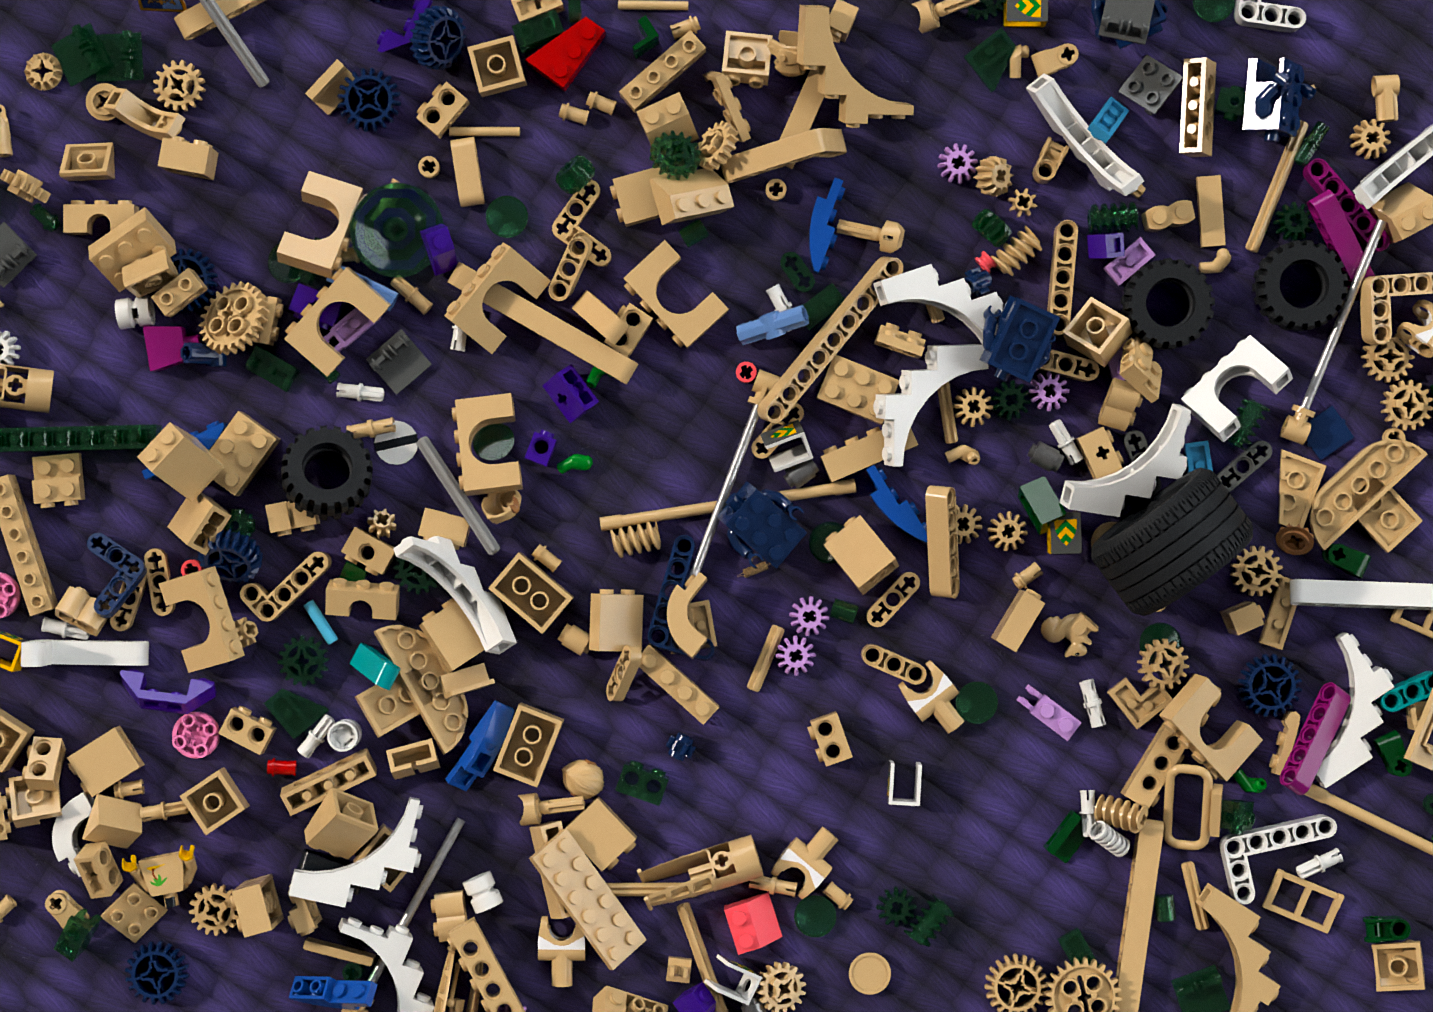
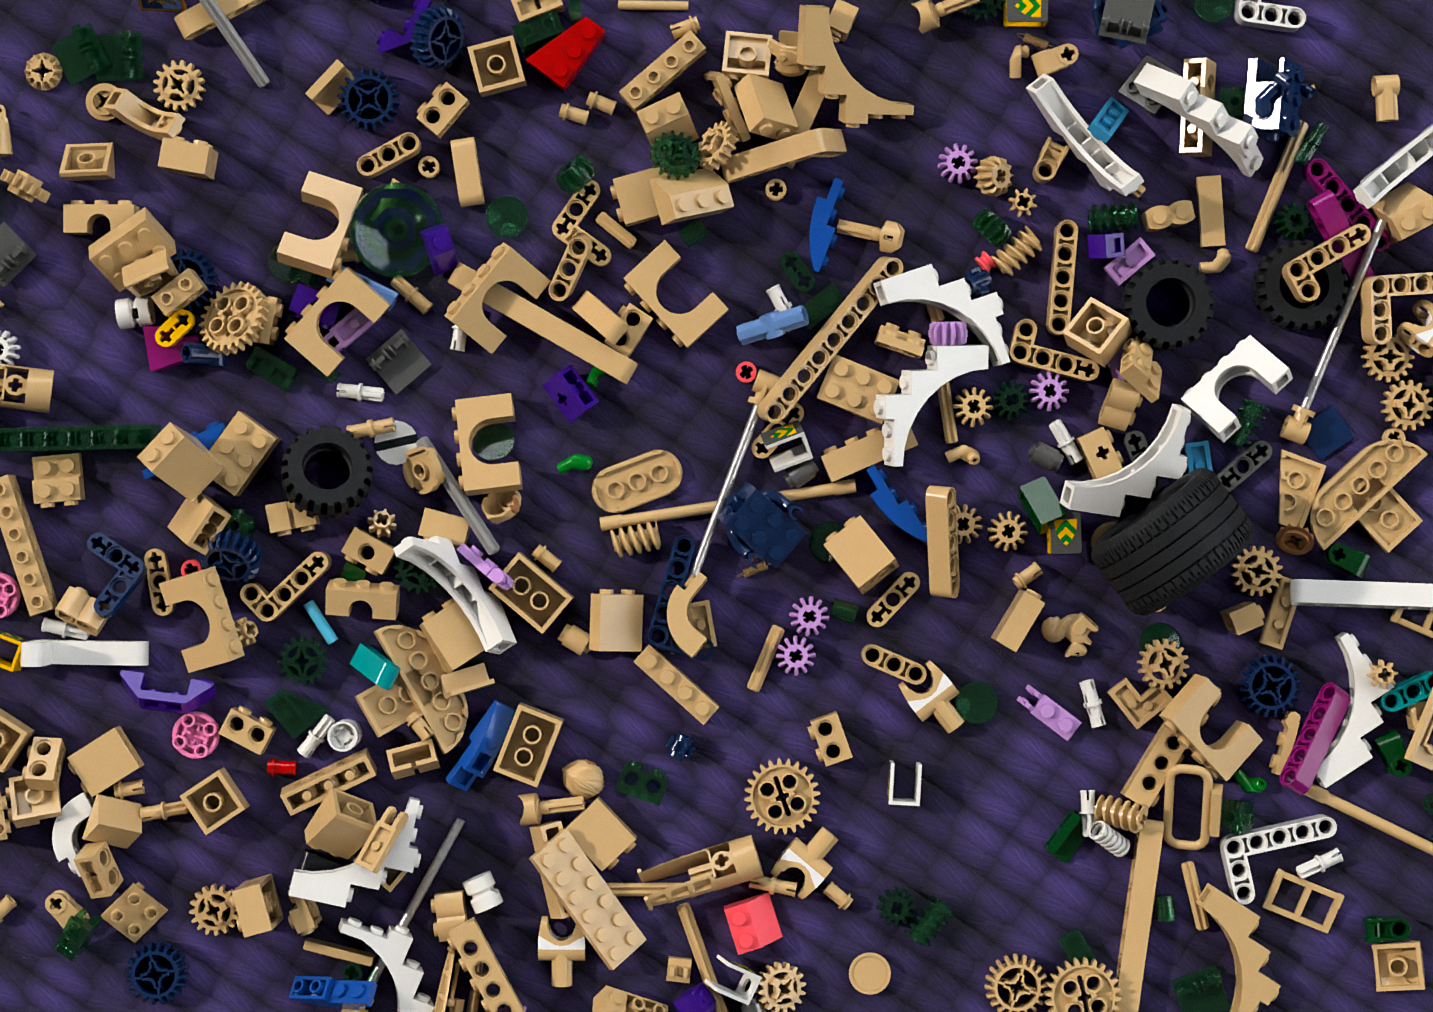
(49, 221): clear green pin -> none
(129, 616): tan beam -> none
(164, 873): tan torso -> none
(171, 324): none -> yellow beam
(377, 155): none -> tan beam
(381, 840): none -> tan hinge
(420, 726): none -> tan pin
(427, 459): none -> tan plate
(484, 131): tan bar -> none
(486, 566): none -> lavender hinge
(533, 455): dark purple brick -> none
(616, 230): none -> tan axle
(623, 673): tan beam -> none
(637, 481): none -> tan tile
(650, 35): dark green panel -> none
(766, 107): none -> tan brick
(802, 788): none -> tan gear
(815, 916): clear green piece -> none
(948, 333): none -> lavender gear
(991, 58): clear green wing -> none
(1019, 339): dark blue torso -> none
(1033, 40): none -> tan piece
(1210, 116): none -> white arch
(1327, 256): none -> tan beam
(1377, 133): tan gear -> none
(1388, 678): none -> tan gear

